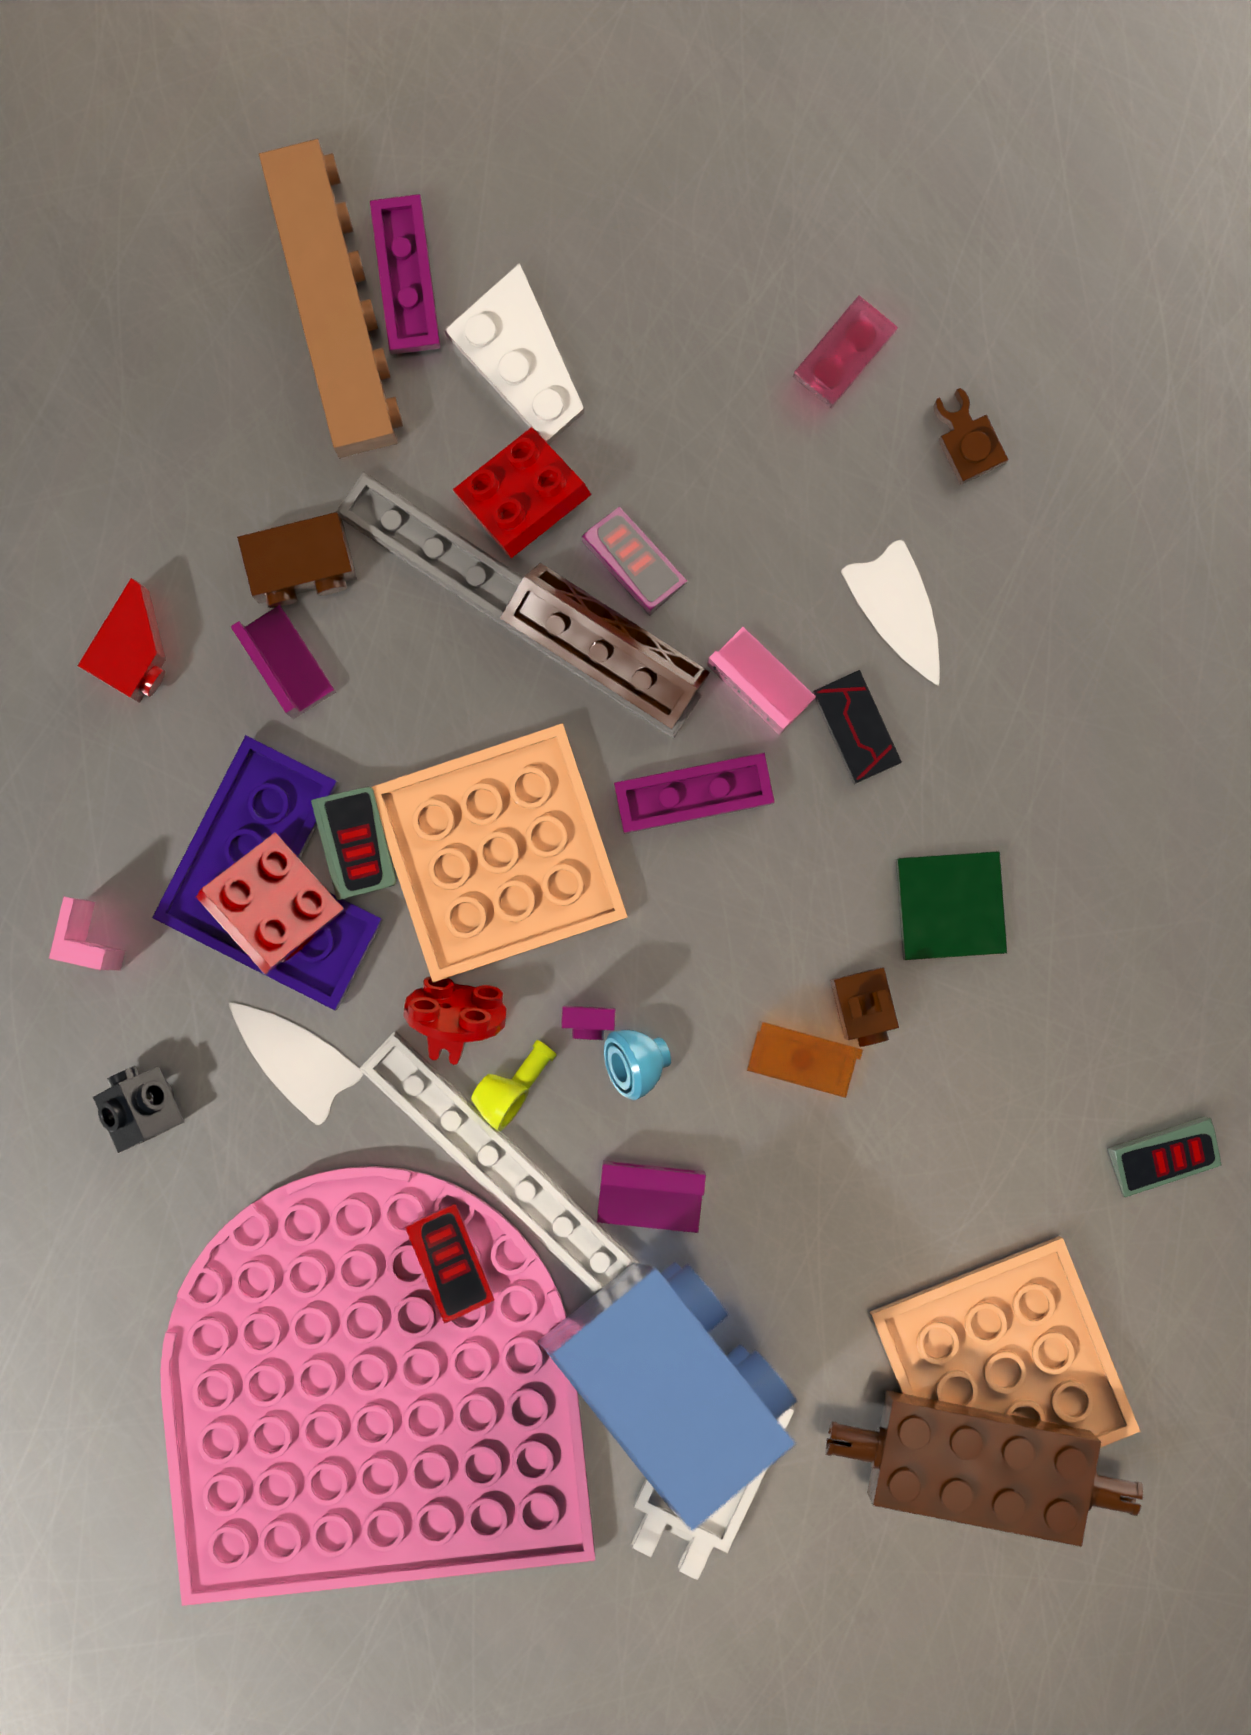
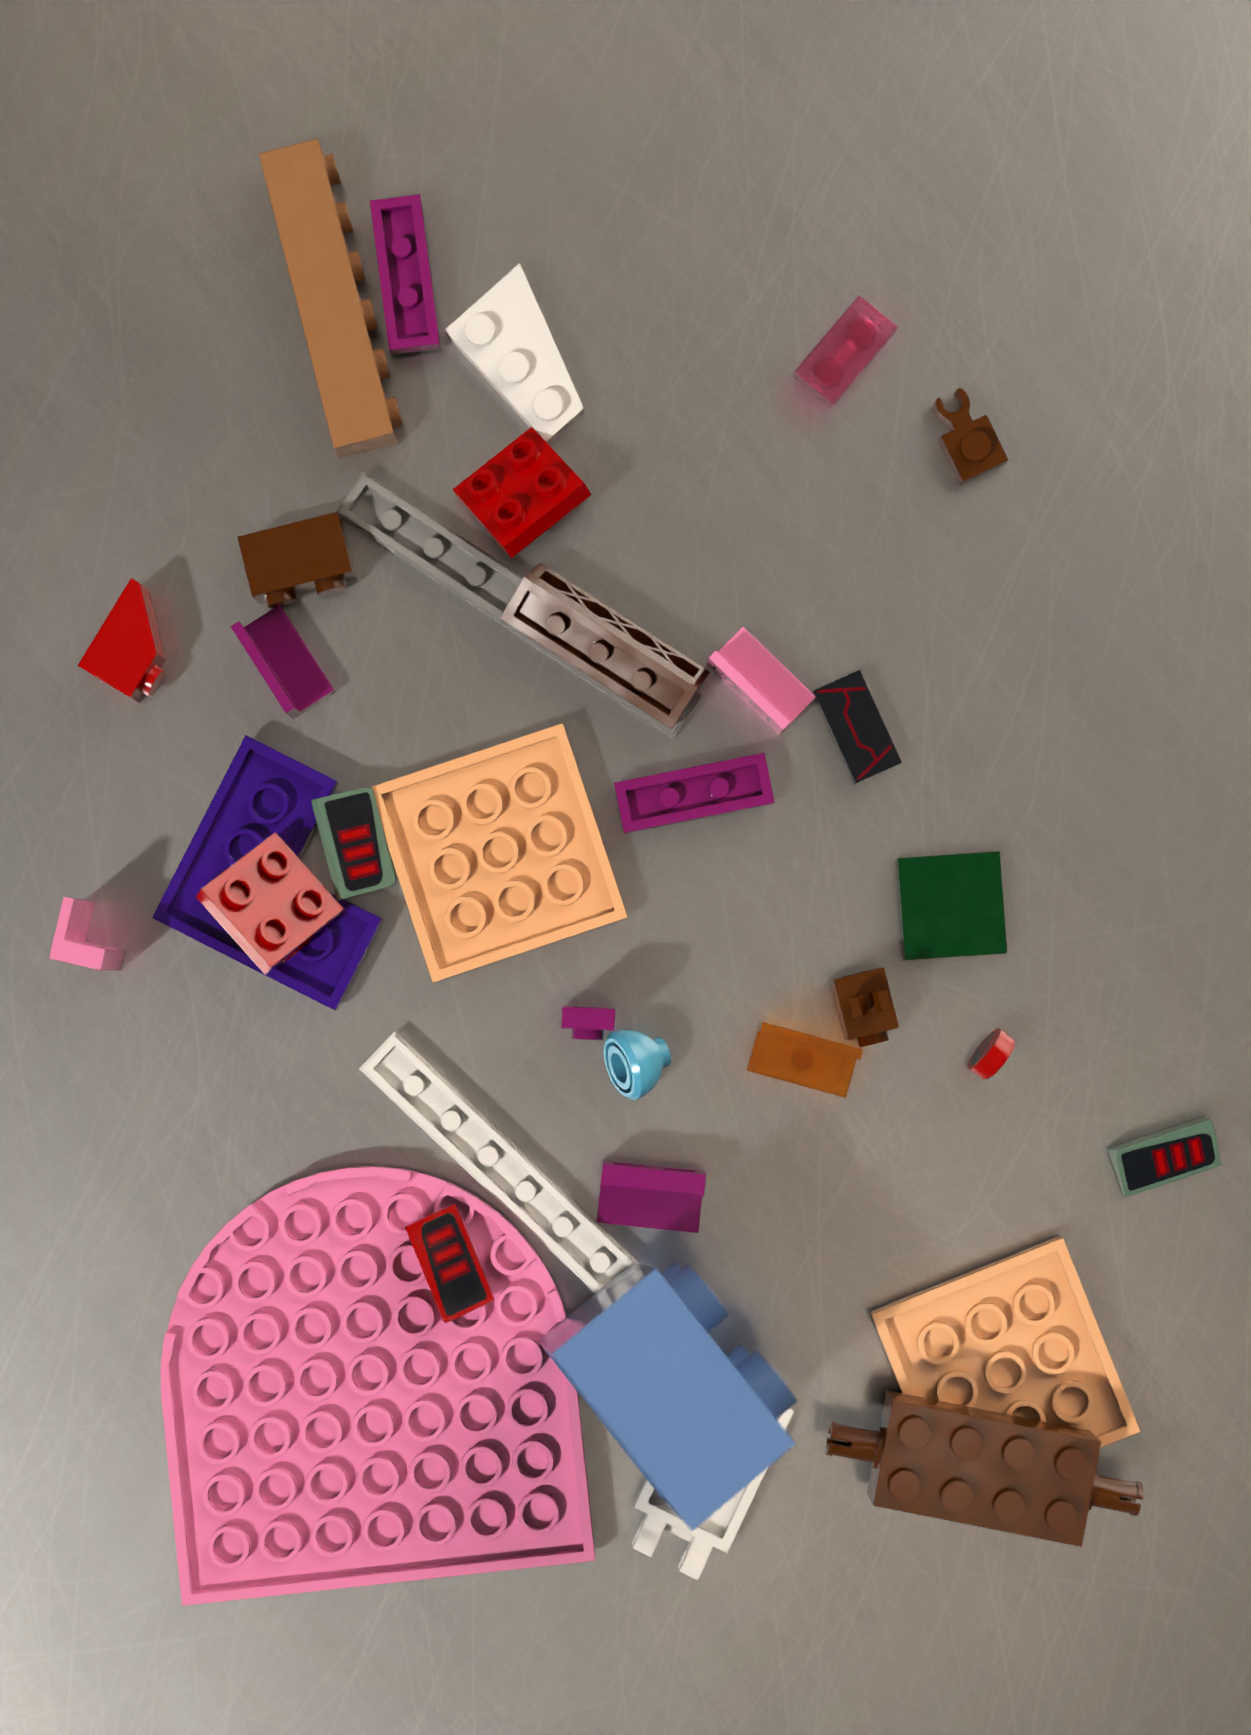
(137, 1107): black brick -> none
(296, 1060): white sticker -> none
(454, 1015): red plate -> none
(501, 1098): neon yellow bar -> none
(633, 560): slope -> none
(898, 607): white sticker -> none
(991, 1054): none -> red tile

